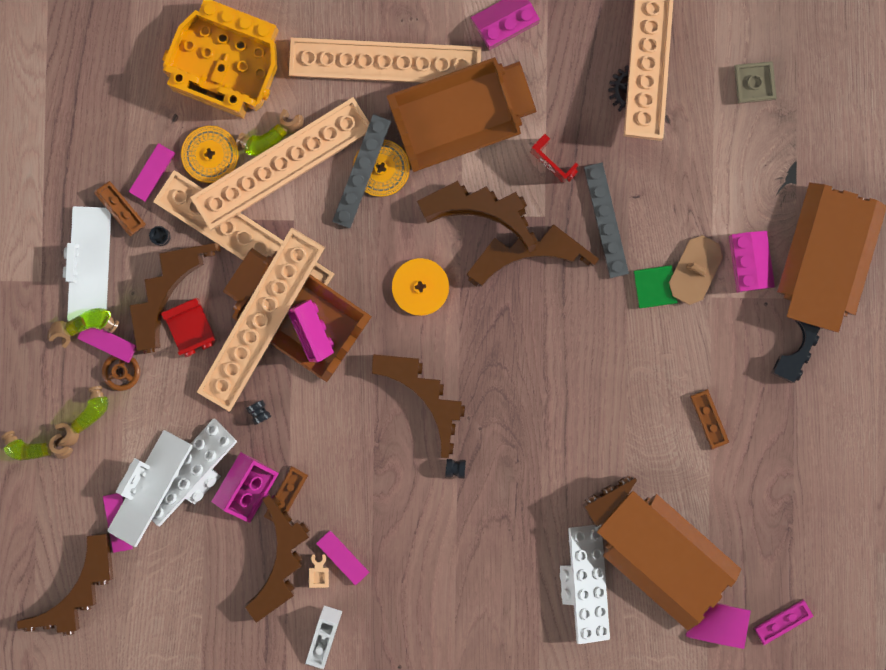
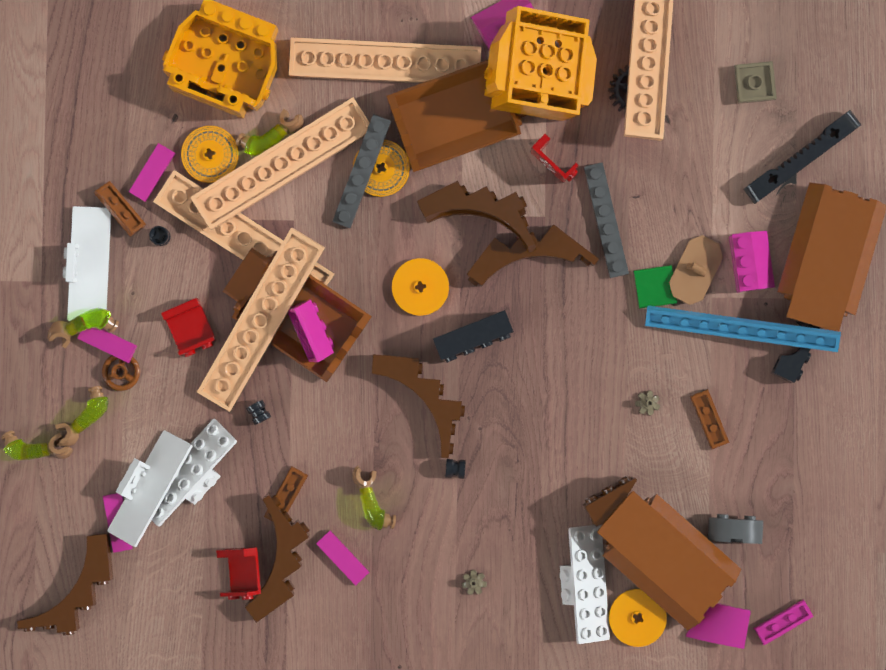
(175, 267): reddish brown arch -> none
(242, 572): none -> red panel
(244, 487): dark pink slope -> none
(318, 576): light nougat plate -> none
(323, 637): white slope -> none
(373, 513): none -> clear neon green piece
(473, 335): none -> black brick
(474, 578): none -> dark tan plant
(518, 65): none -> light orange piece
(622, 620): none -> light orange piece
(643, 402): none -> dark tan plant
(735, 530): none -> dark grey brick
(743, 328): none -> dark azure plate
(842, 126): none -> black gear

